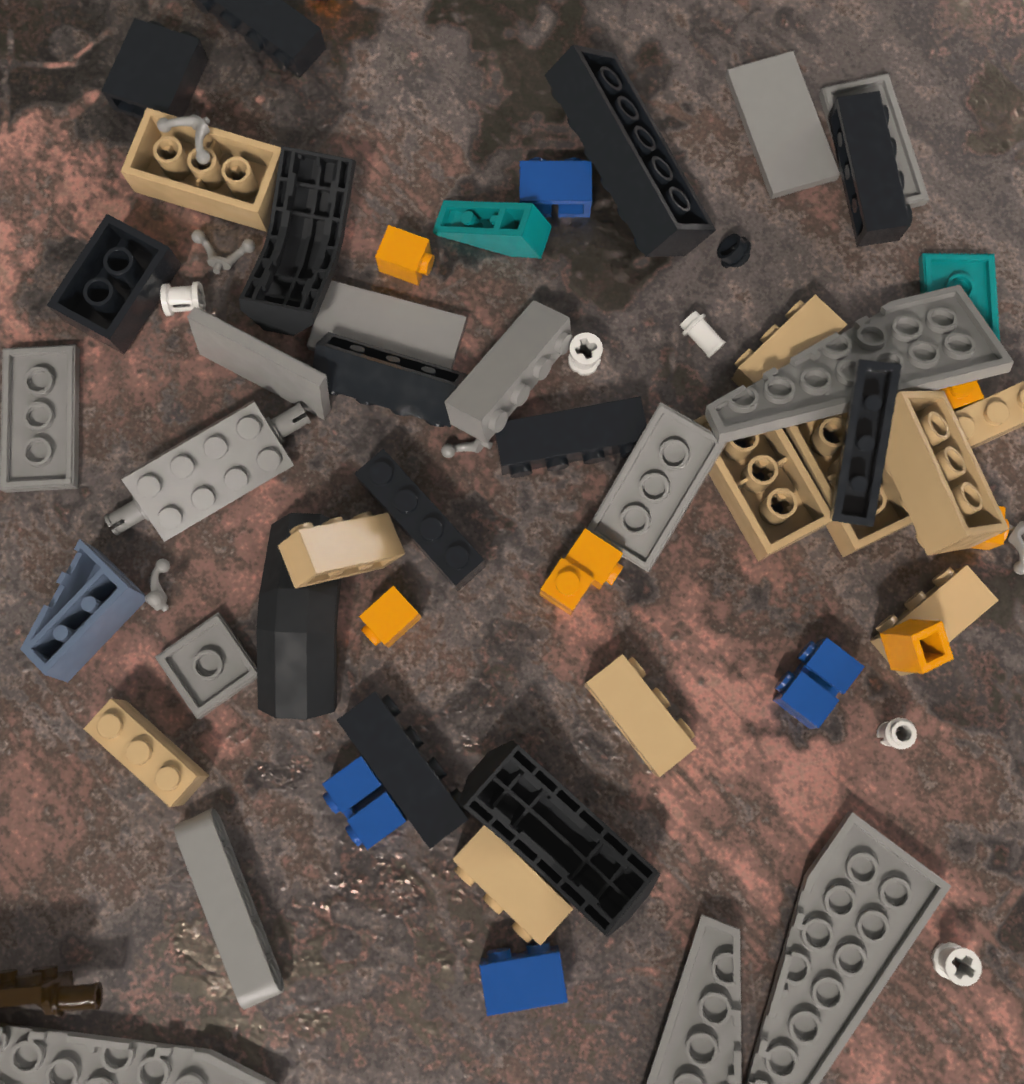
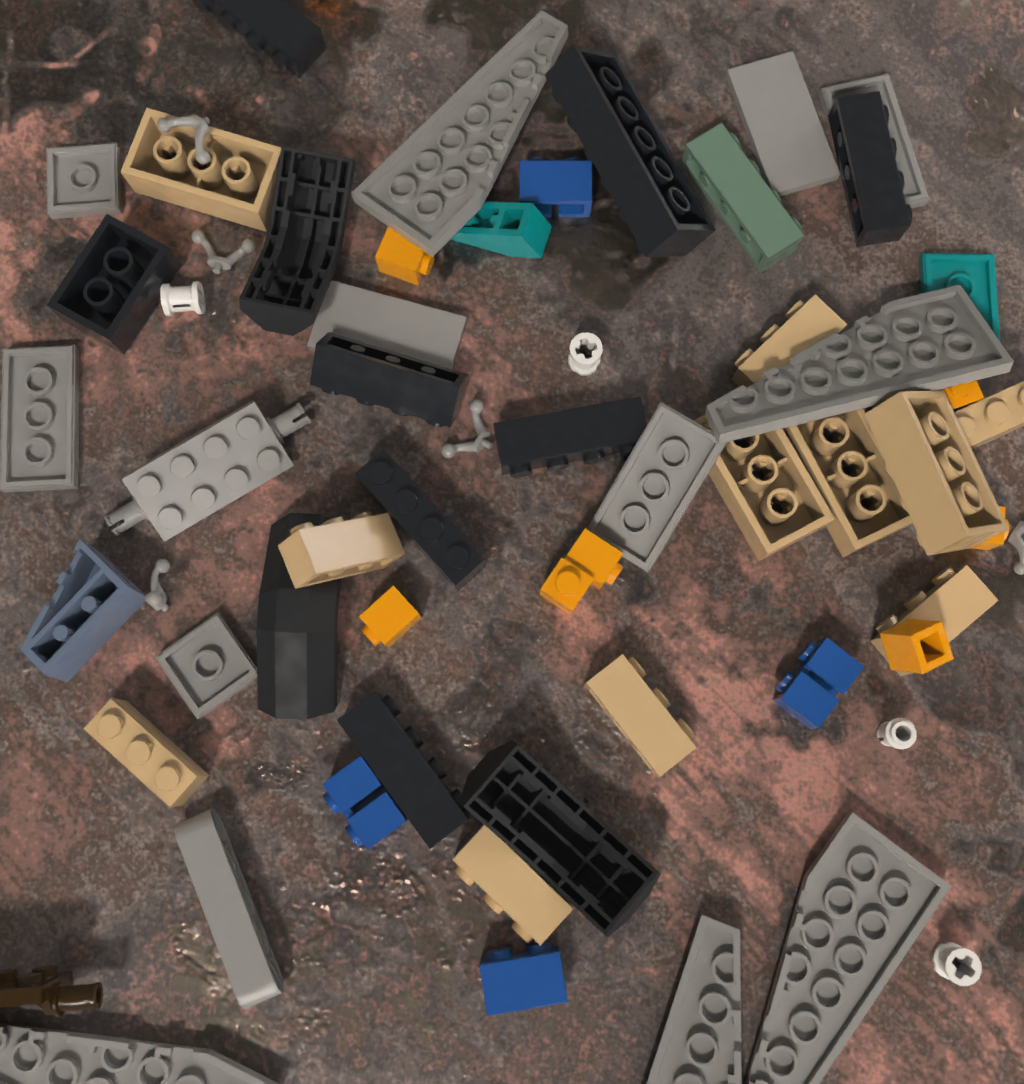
(84, 180): none -> light grey tile
(155, 70): black brick -> none
(260, 363): light grey tile -> none
(455, 156): none -> light grey wing
(509, 371): light grey brick -> none
(702, 333): white pin -> none
(734, 251): black plate -> none
(742, 197): none -> sand green brick
(865, 442): black brick -> none

